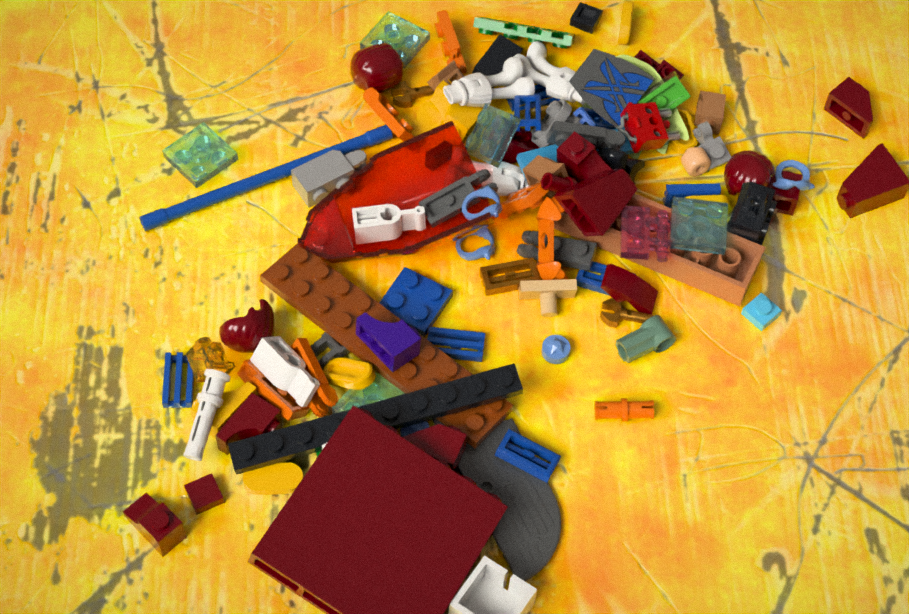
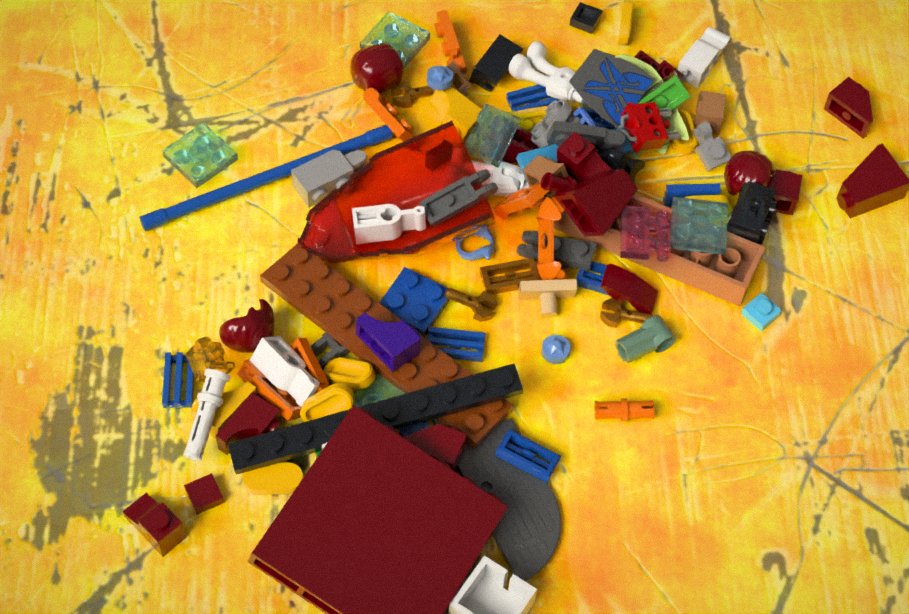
(328, 401): none -> yellow tile
(439, 78): none -> medium blue tile
(474, 303): none -> pearl gold bar
(476, 88): white piece -> none
(494, 209): medium blue piece -> none
(513, 30): wing -> none
(527, 122): blue tile -> none
(695, 161): light nougat piece -> none
(702, 56): none -> white piece
(786, 184): medium blue piece -> none

